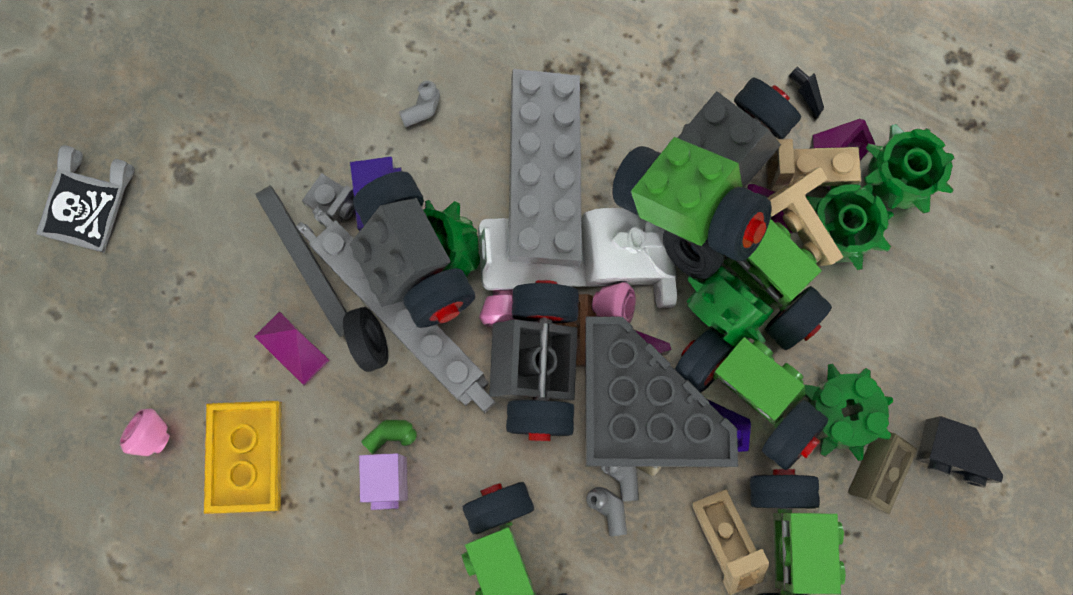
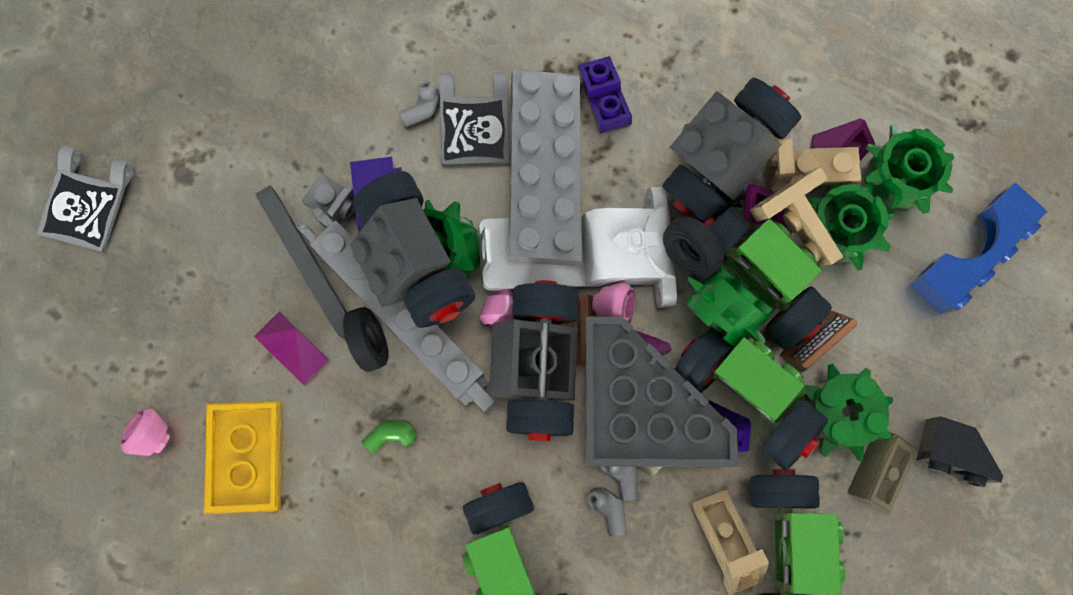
(383, 480): lavender brick -> none
(474, 127): none -> flag
(605, 94): none -> dark purple slope
(693, 197): brick -> none
(806, 353): none -> slope
(809, 90): black bar -> none
(1004, 221): none -> blue arch

